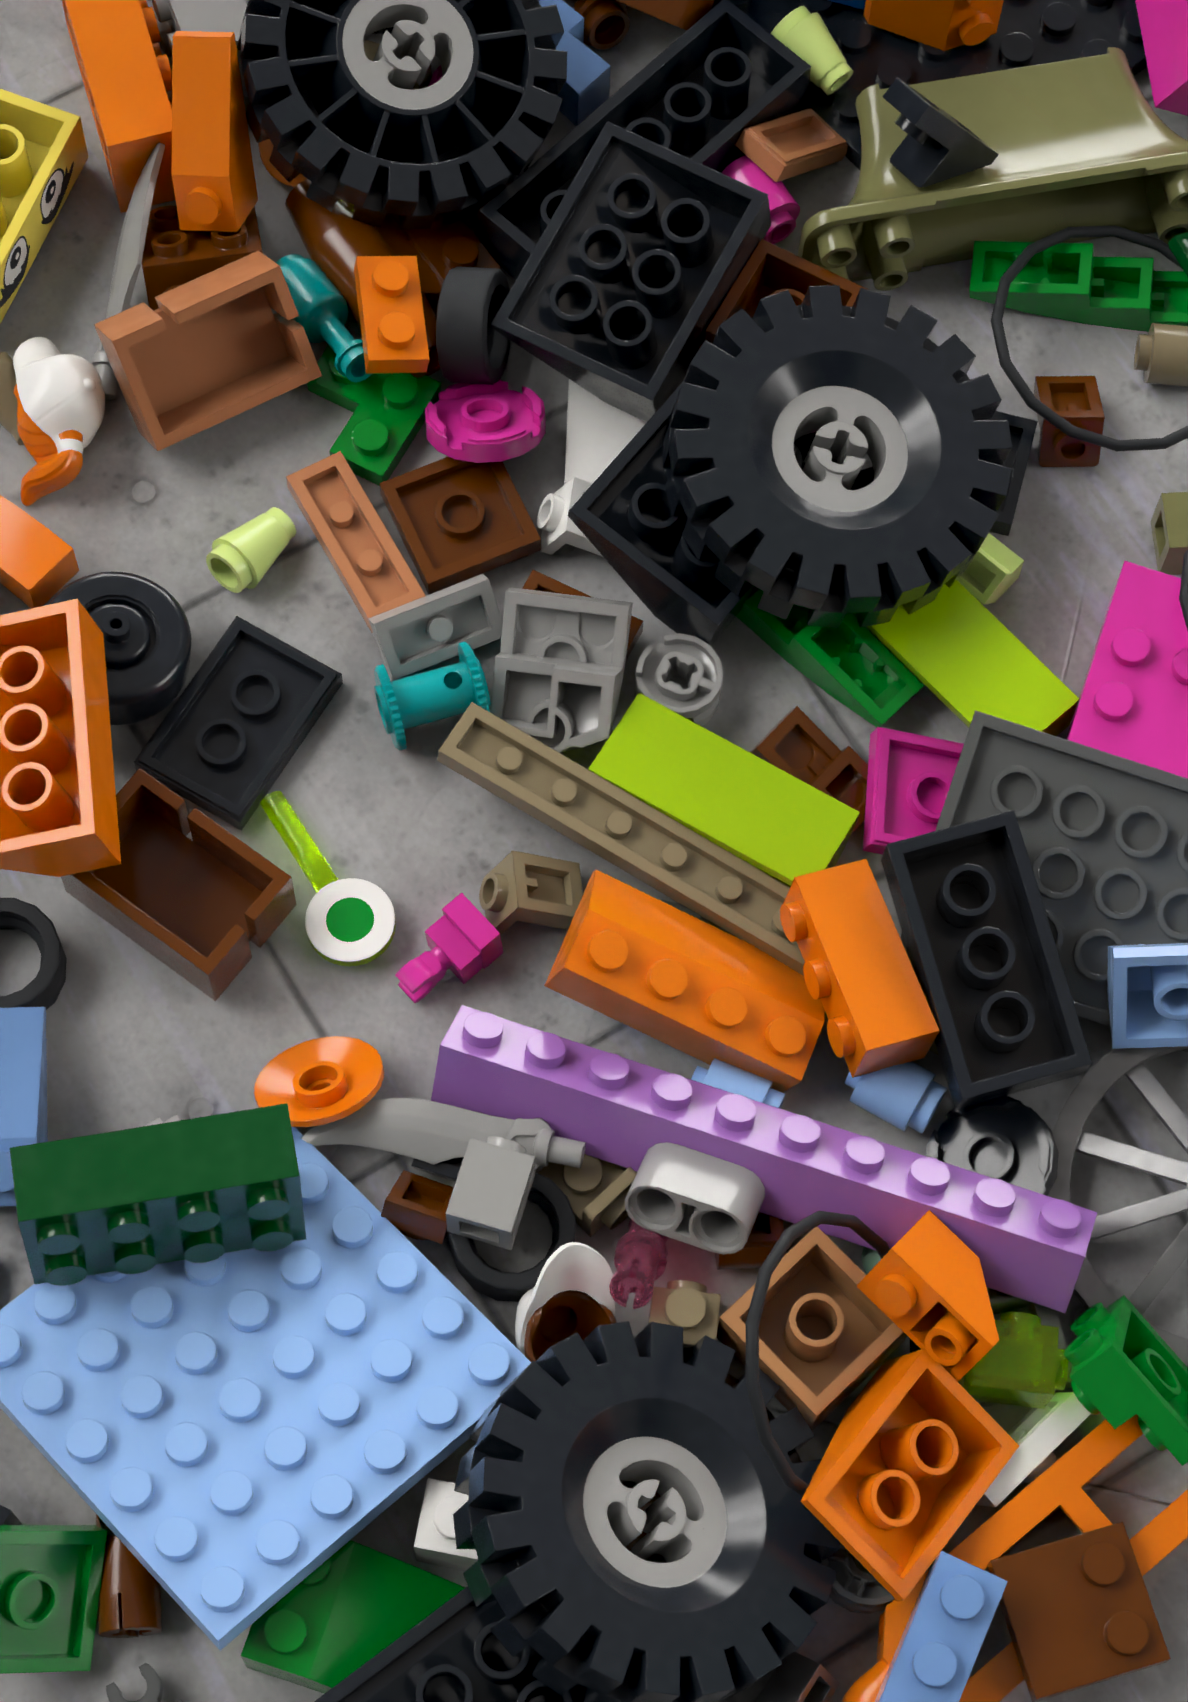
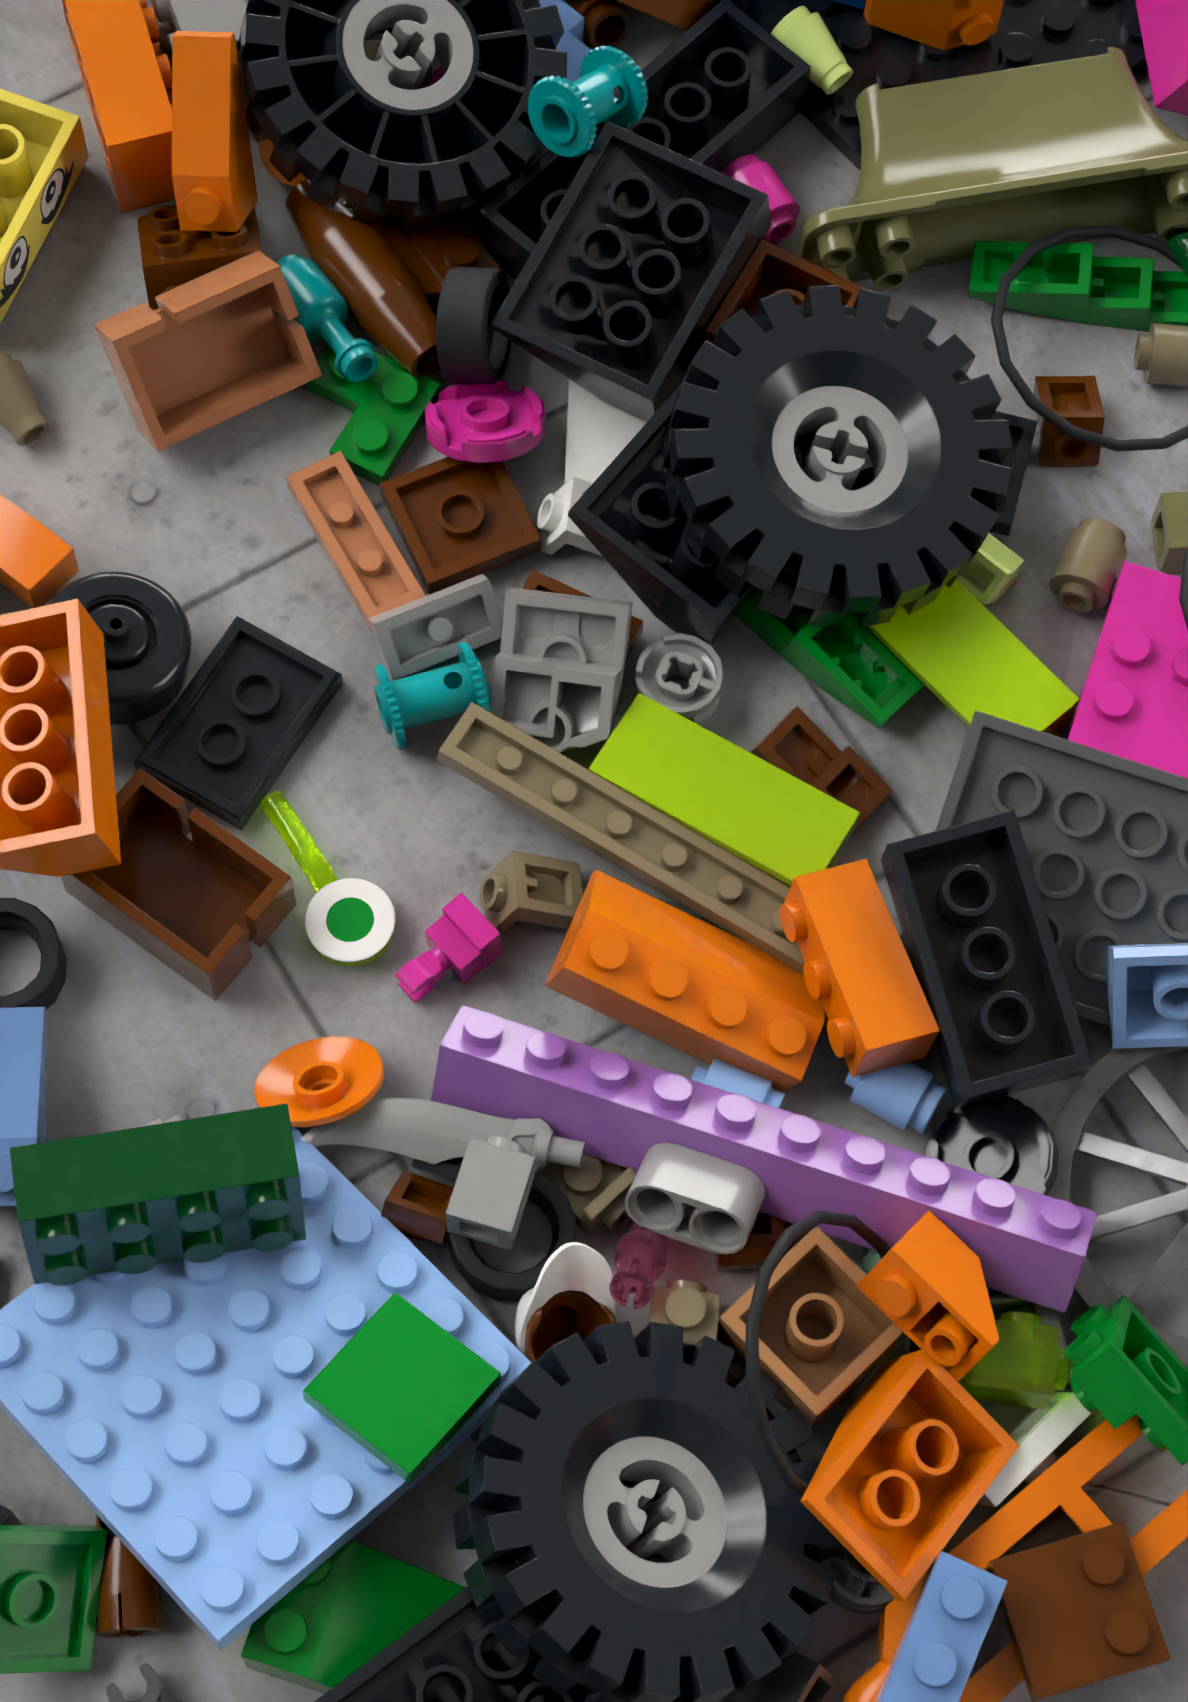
(56, 414): white hair -> none
(129, 258): light grey sword -> none
(249, 551): yellowish green cone -> none
(391, 314): orange plate -> none
(402, 1387): none -> green tile
(435, 1531): white brick -> none
(568, 112): none -> teal hose
(792, 145): nougat tile -> none
(905, 785): dark pink tile -> none
(935, 143): black slope -> none
(1089, 565): none -> dark tan brick

